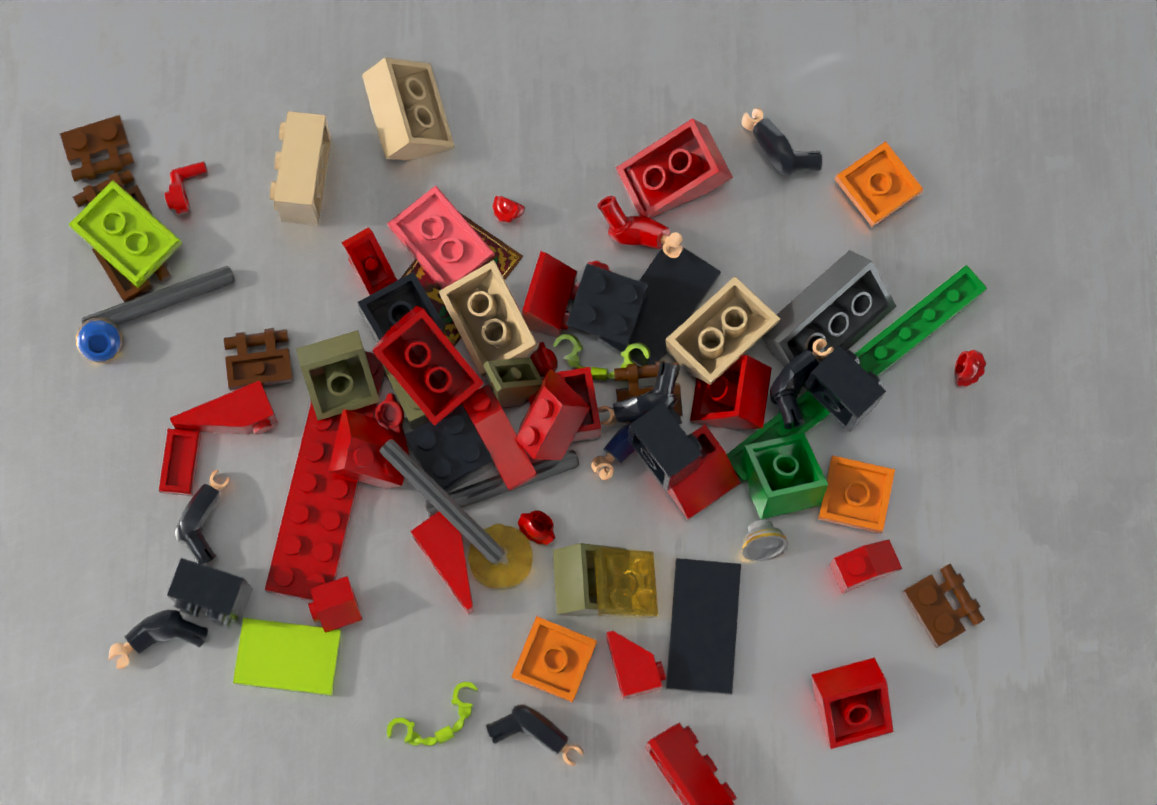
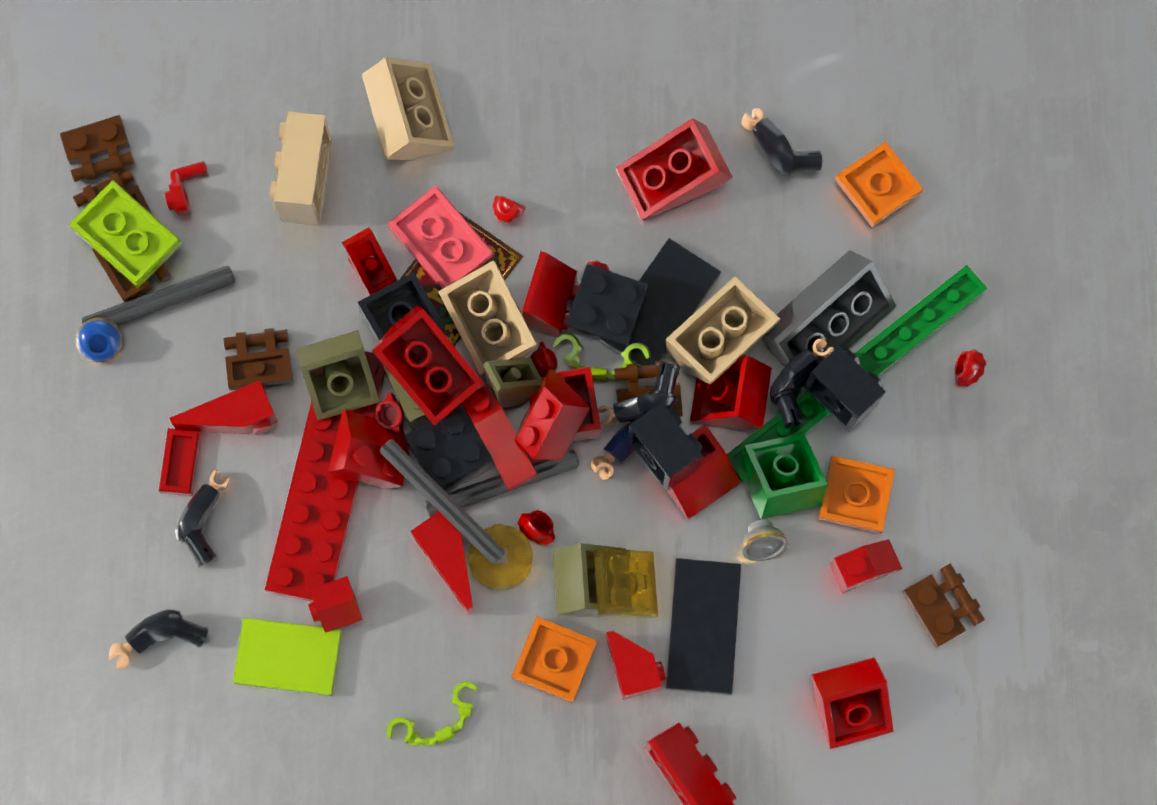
(209, 592): black brick -> none
(535, 725): black arm -> none
(639, 229): red arm -> none

